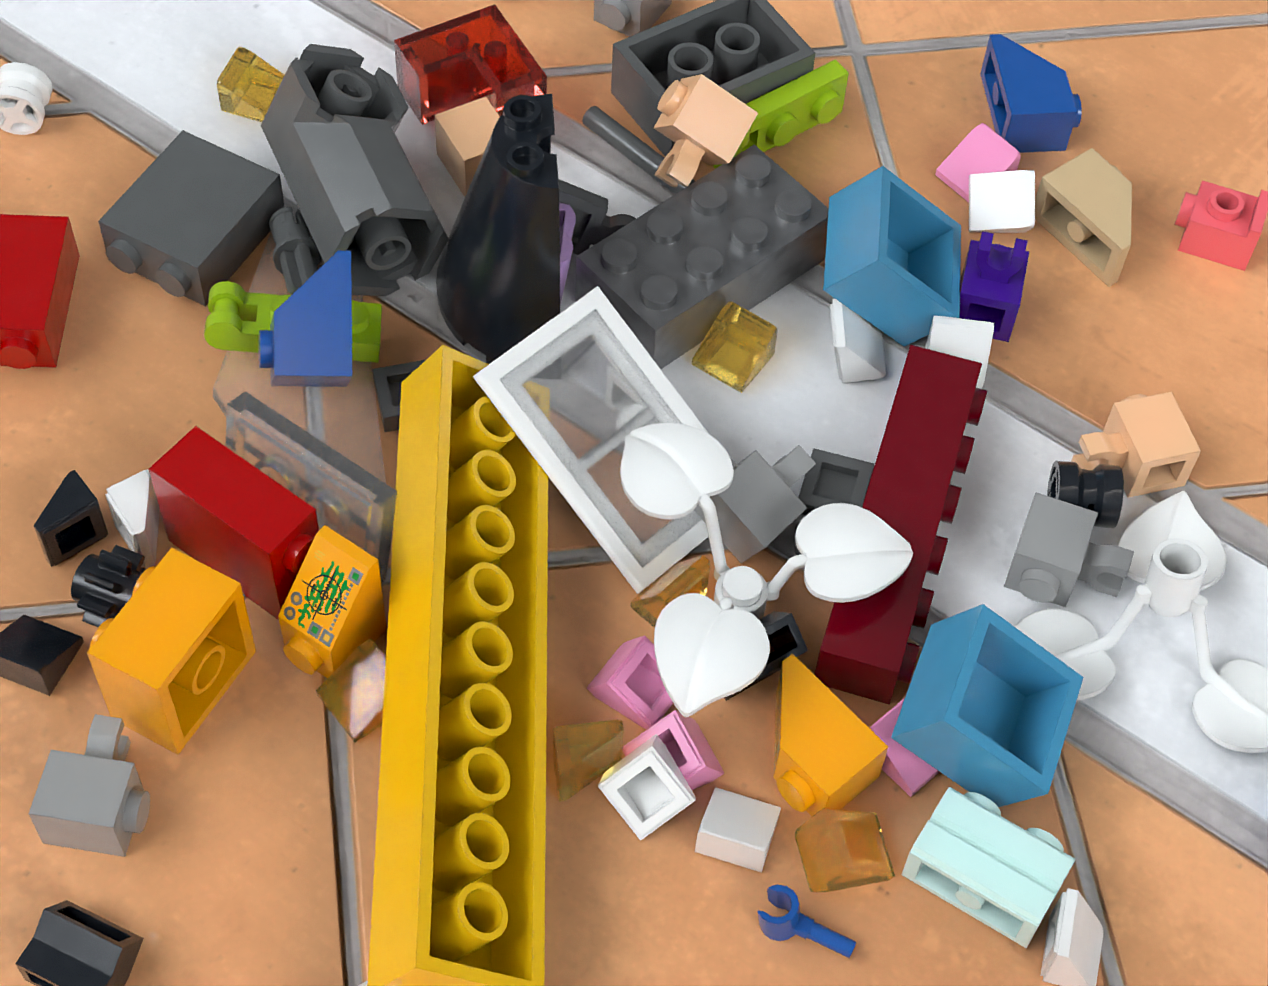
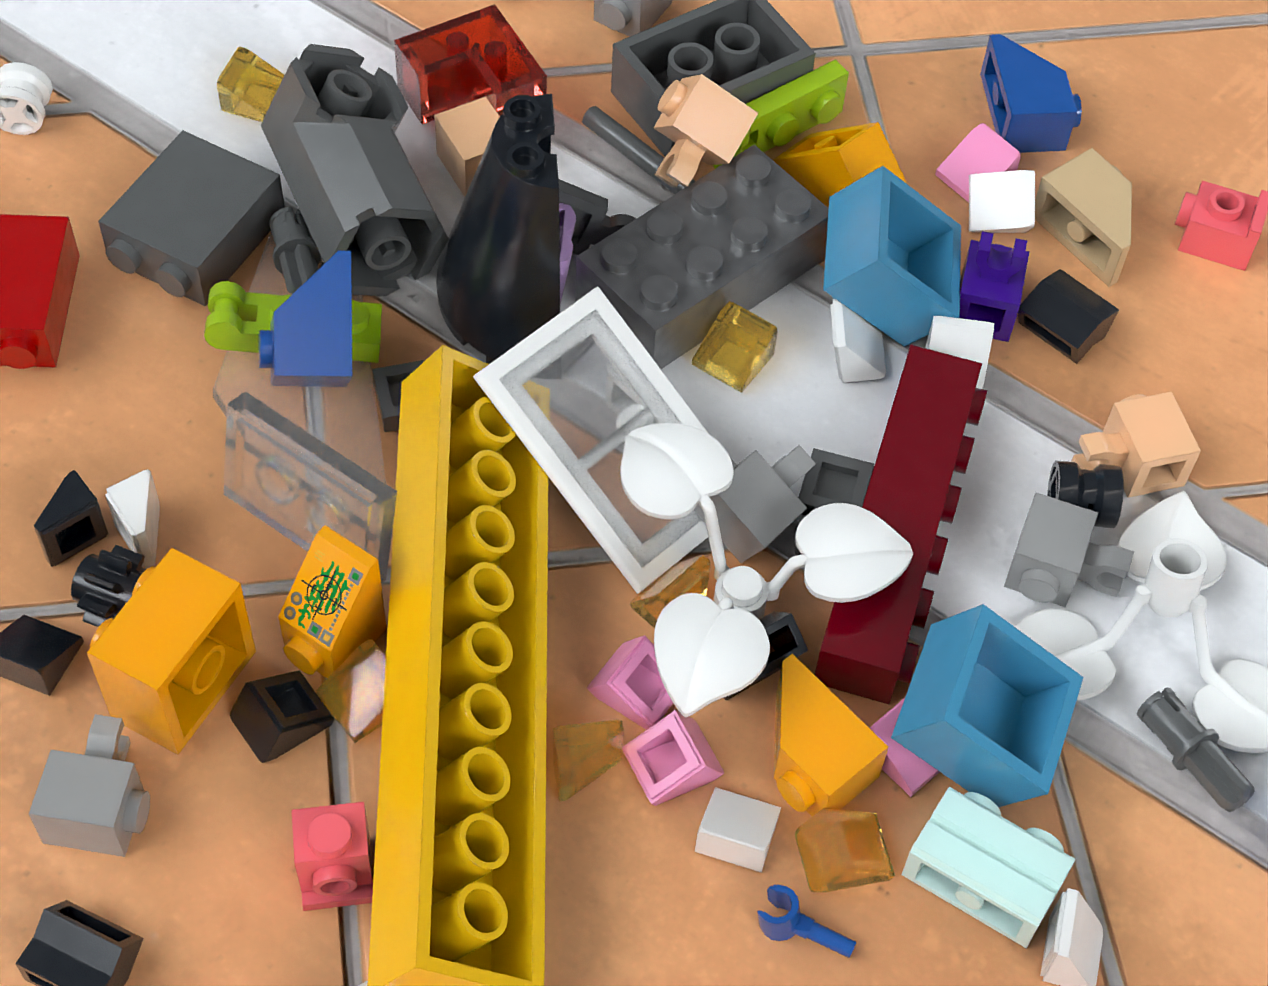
(233, 517): red brick -> none
(279, 714): none -> black slope
(333, 855): none -> coral brick
(647, 787): white slope -> none
(837, 158): none -> light orange slope
(1067, 315): none -> black piece
(1195, 749): none -> dark grey axle

